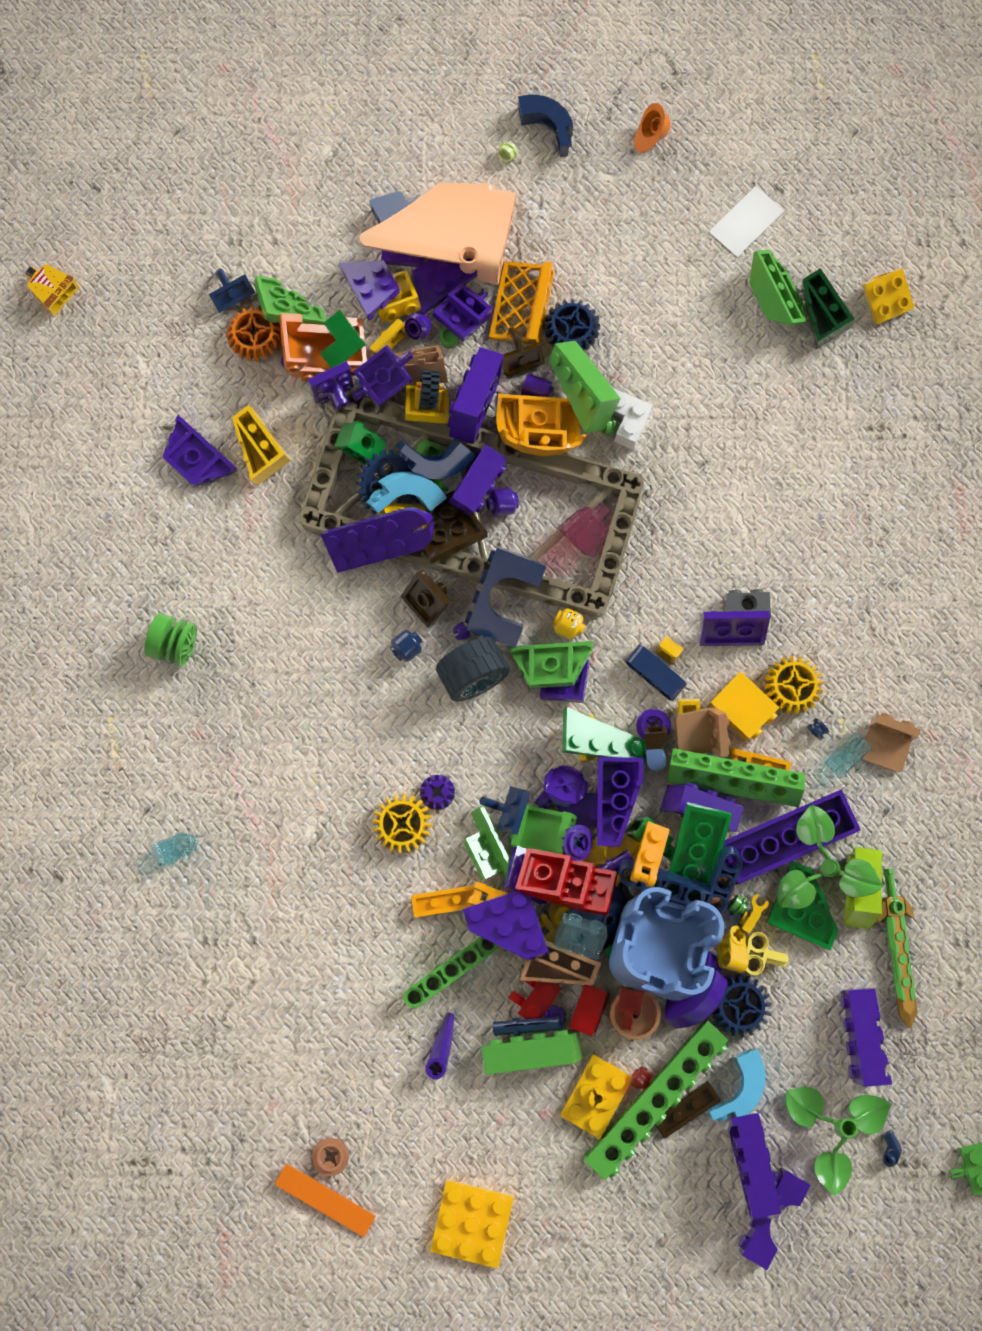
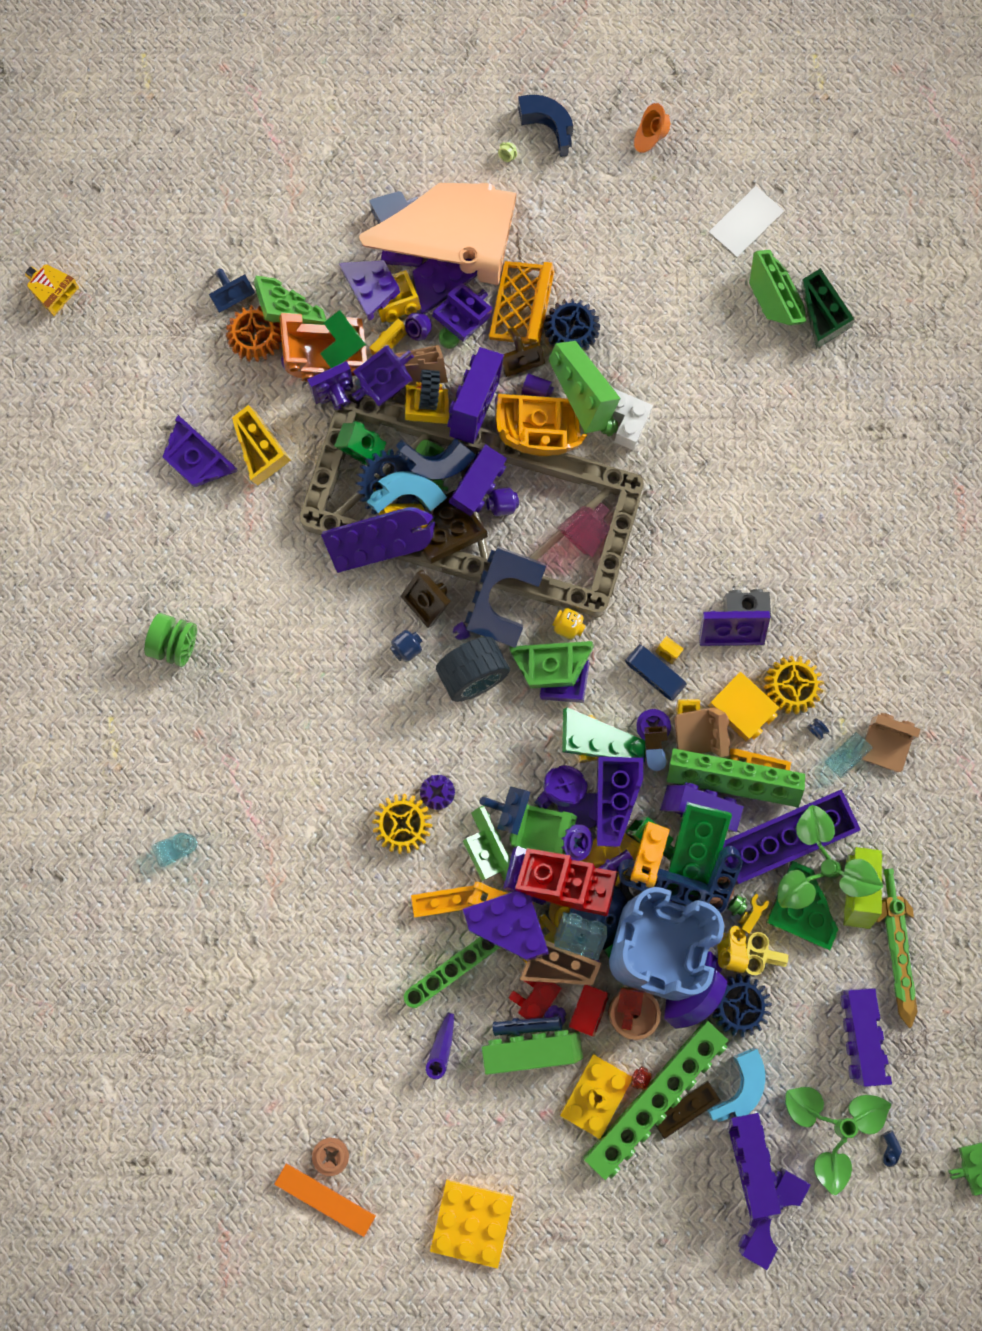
(888, 295): yellow plate -> none

